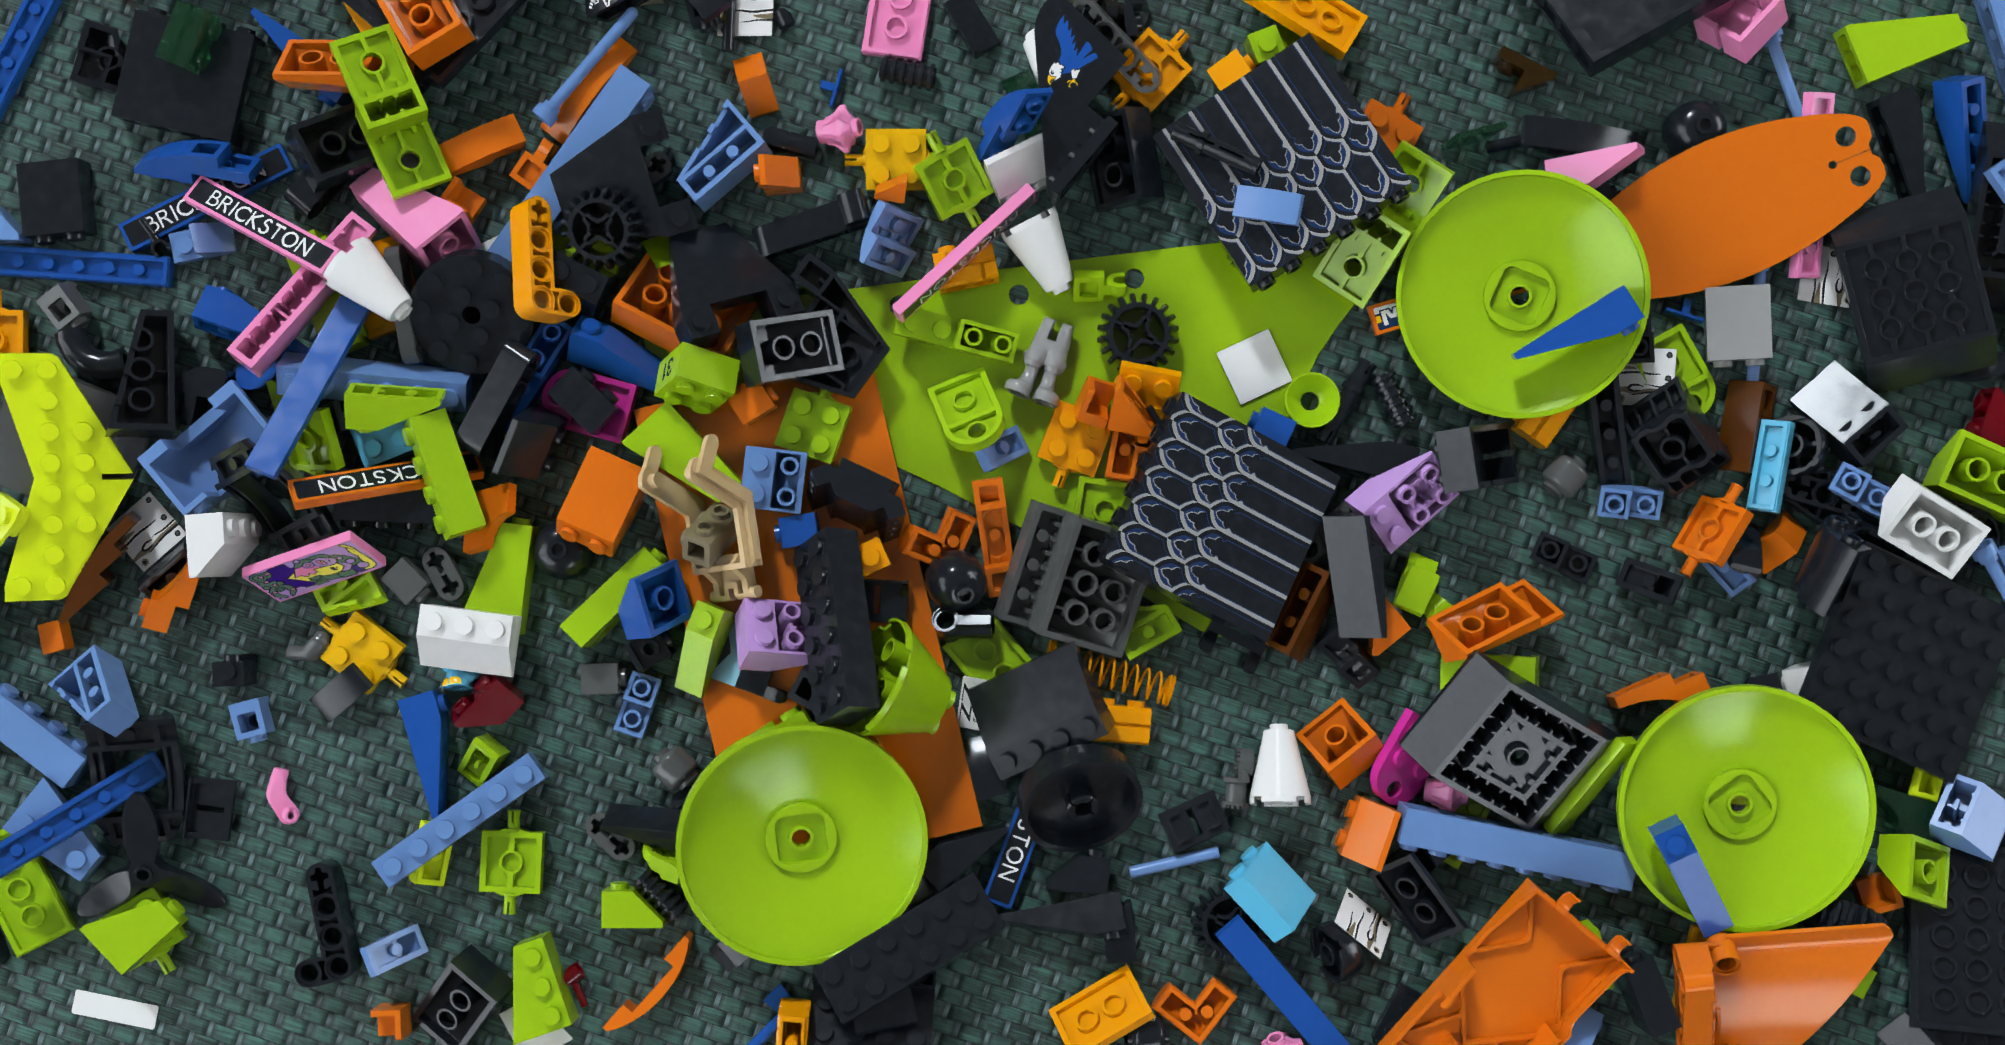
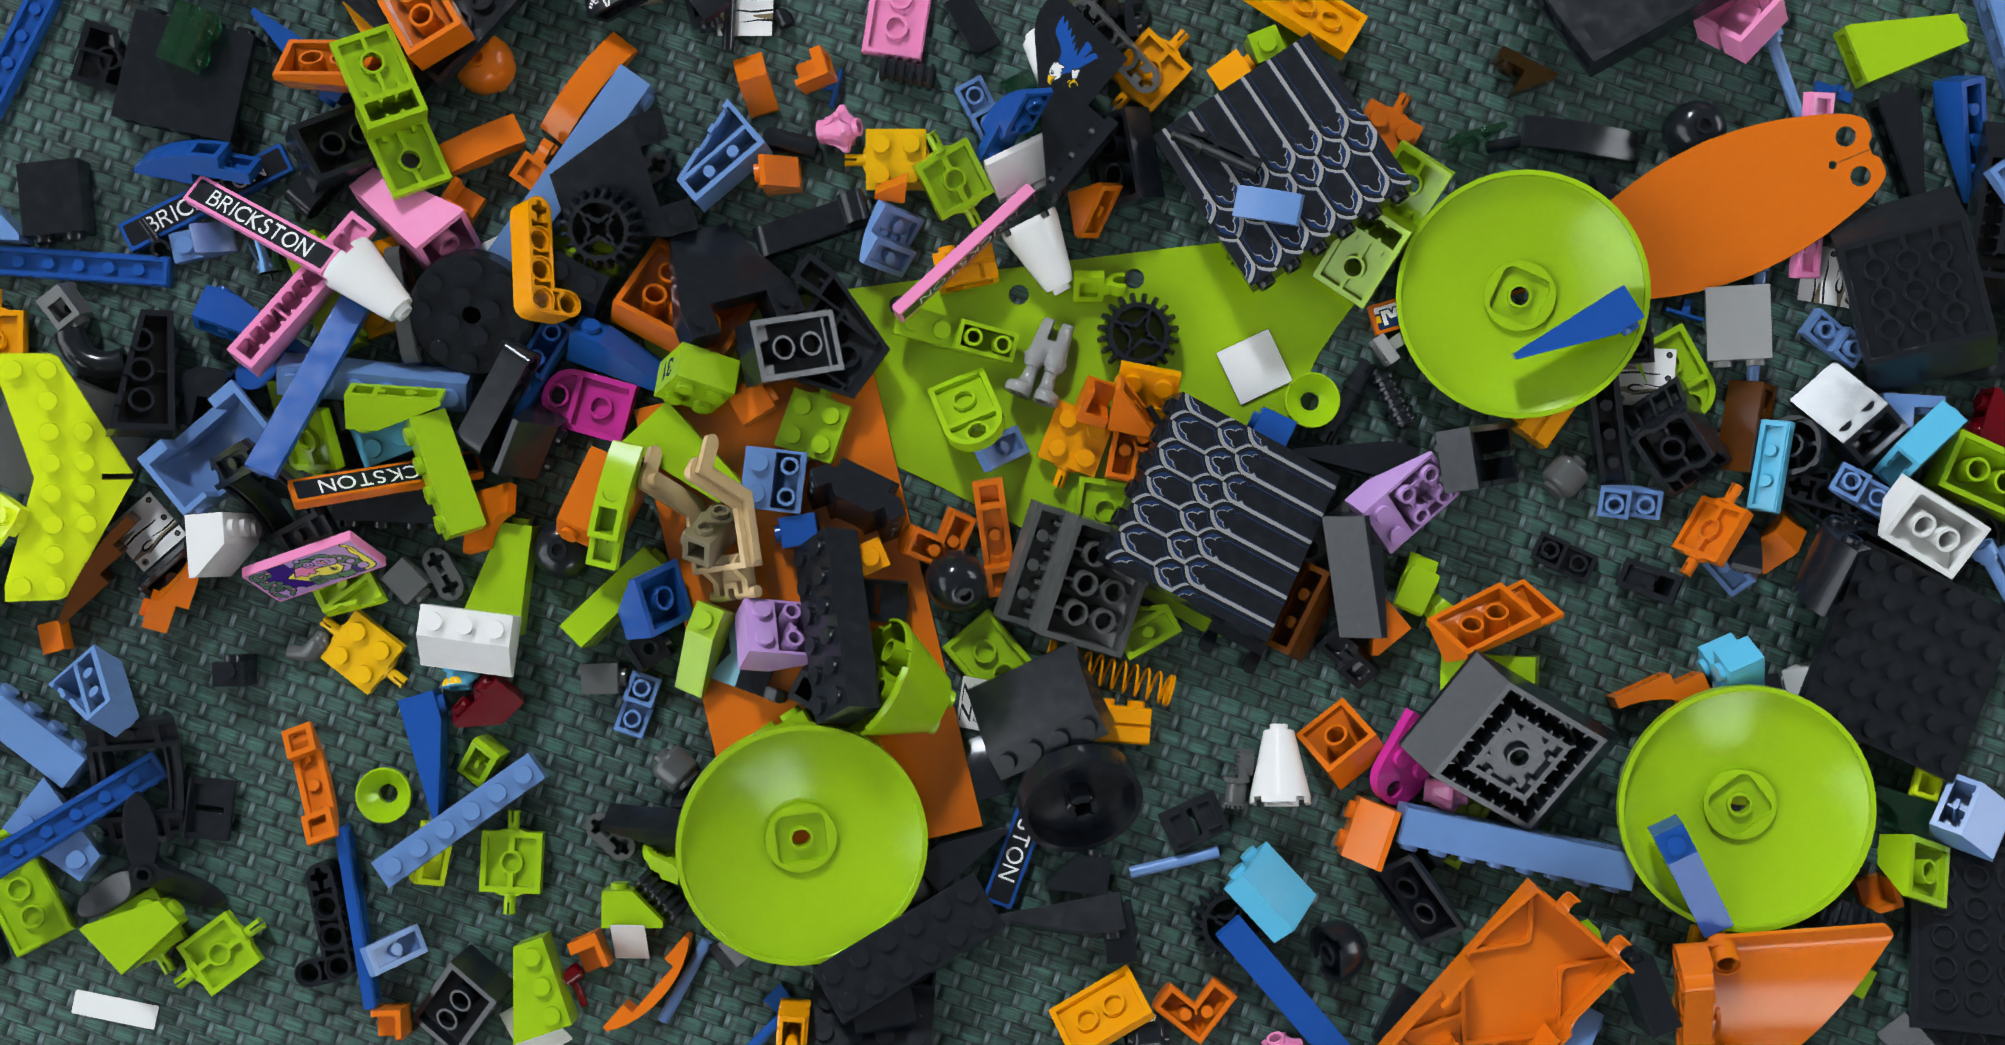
(220, 952): none -> lime plate
(242, 719): medium blue brick -> none
(265, 264): none -> flat silver piece
(278, 798): bright pink arm -> none
(314, 783): none -> orange slope
(341, 692): black slope -> none
(357, 912): none -> blue tile
(369, 795): none -> lime piece
(489, 69): none -> orange cylinder
(549, 109): medium blue piece -> none
(585, 400): black brick -> none
(592, 950): none -> orange panel
(612, 504): none -> lime slope
(630, 941): none -> white sticker
(658, 250): lime sticker -> none
(684, 980): none -> medium blue bar
(816, 72): none -> orange panel
(966, 624): black piece -> none
(975, 101): none -> medium blue slope
(1092, 207): none -> orange slope
(1363, 923): white sticker -> none
(1386, 348): none -> light grey tile
(1590, 785): lime tile -> none
(1596, 165): bright pink slope -> none
(1731, 661): none -> medium azure brick
(1831, 338): none -> medium blue slope
(1840, 94): none -> blue piece
(1911, 404): none -> medium blue slope
(1920, 443): none -> medium azure brick

